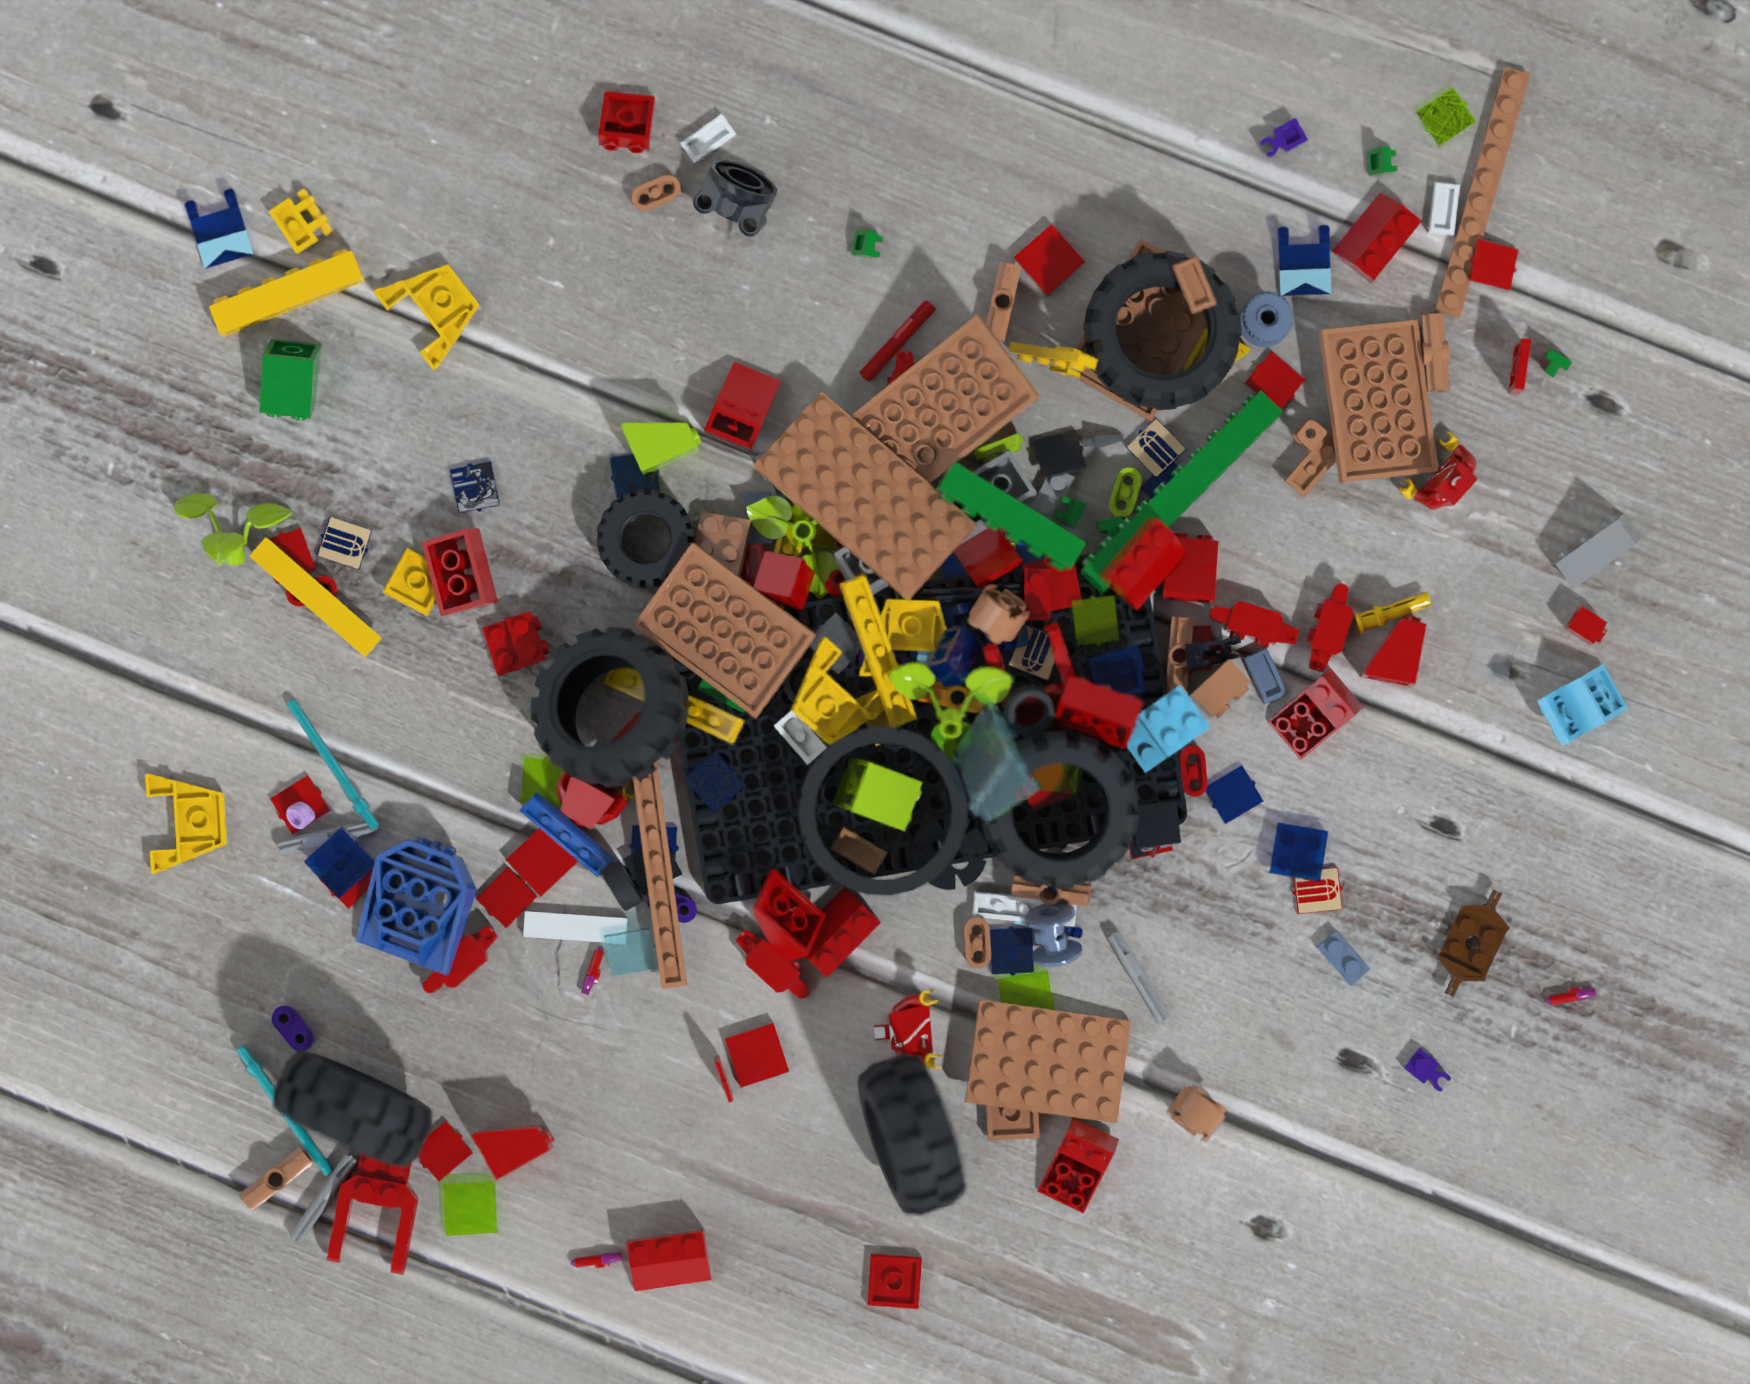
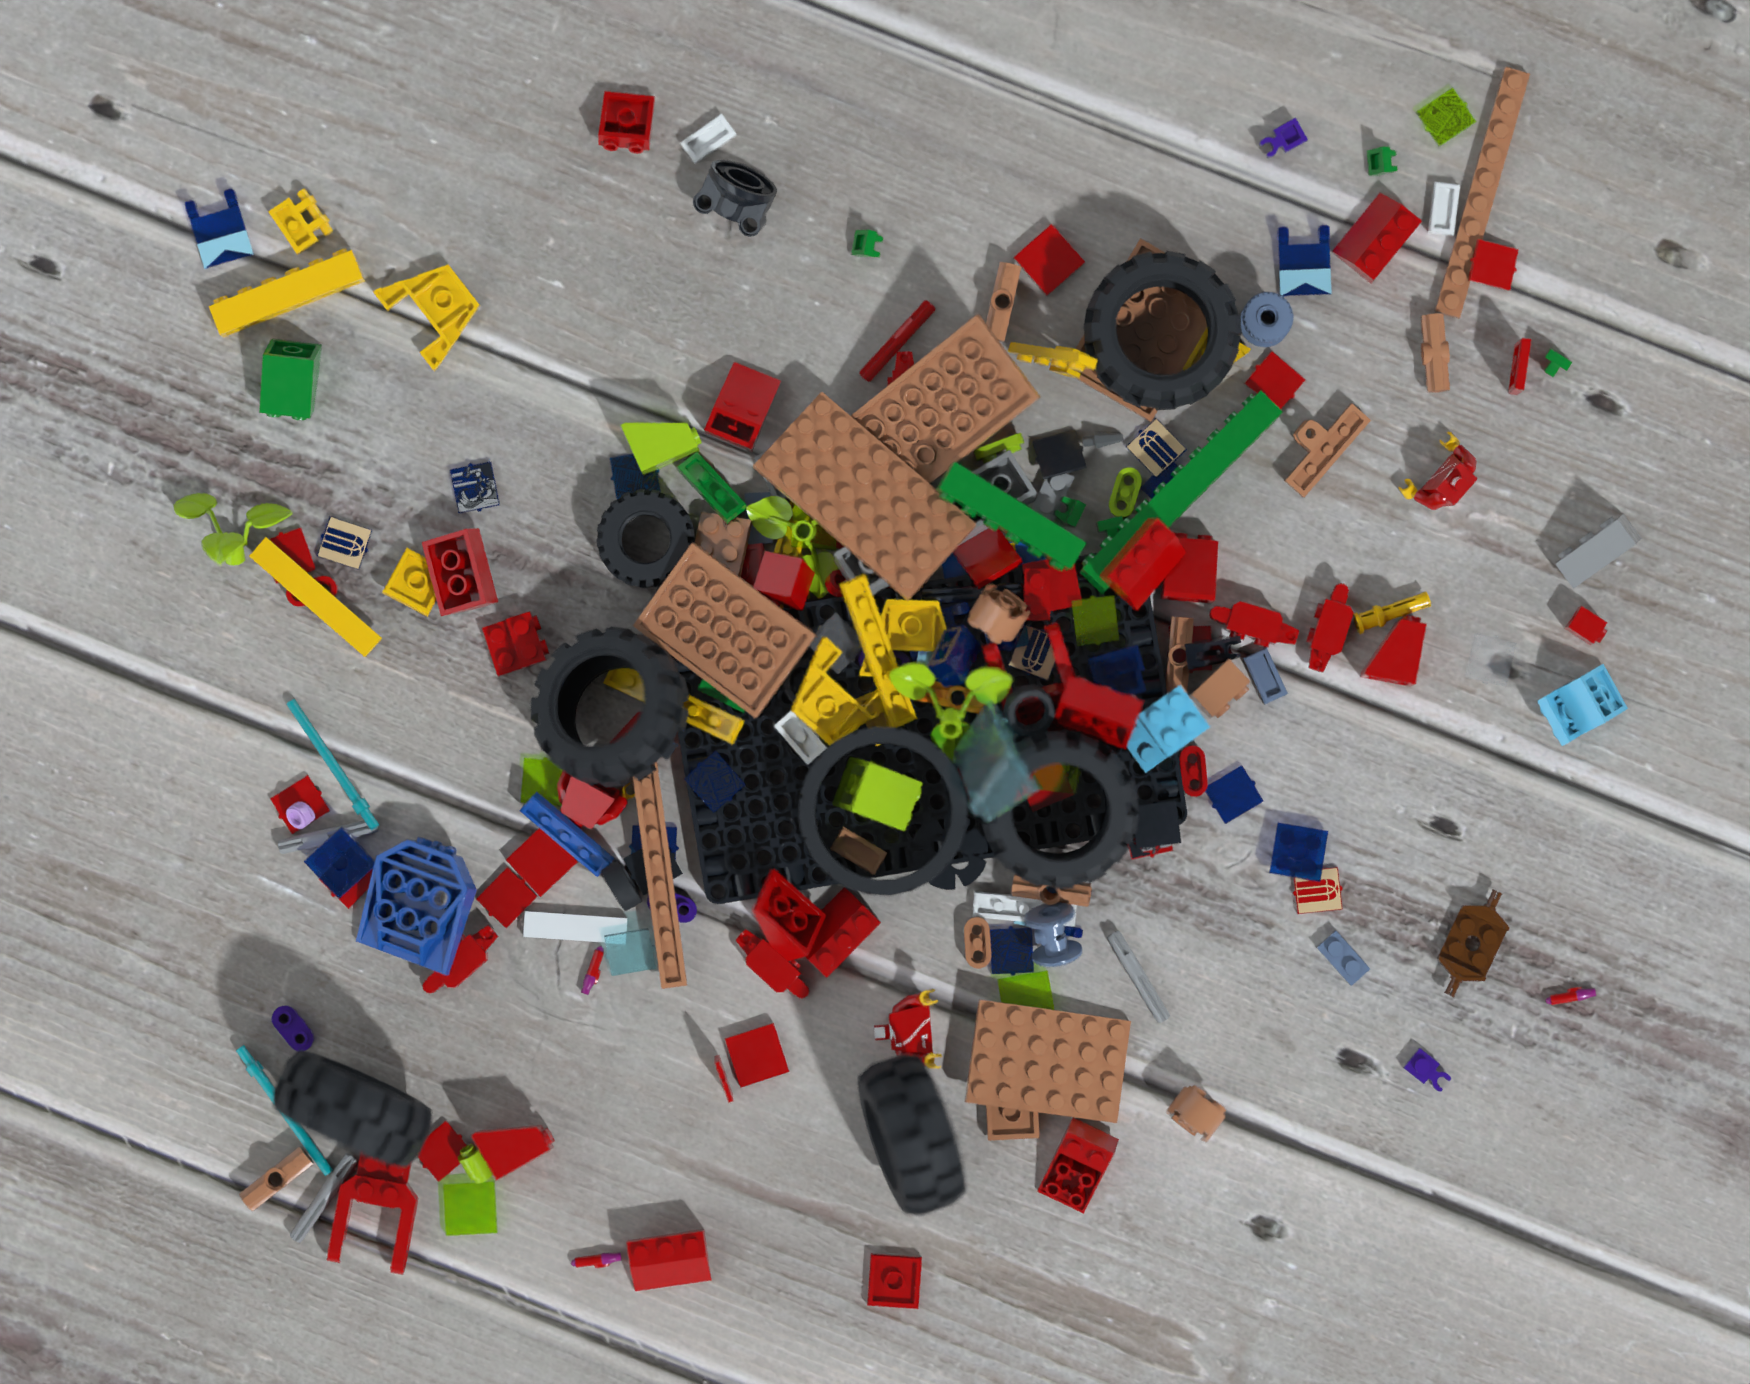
(198, 821): yellow wing -> none
(474, 1164): none -> lime brick
(655, 191): nougat plate -> none
(711, 487): none -> green plate
(1194, 285): nougat tile -> none
(1315, 714): red slope -> none
(1378, 401): nougat plate -> none

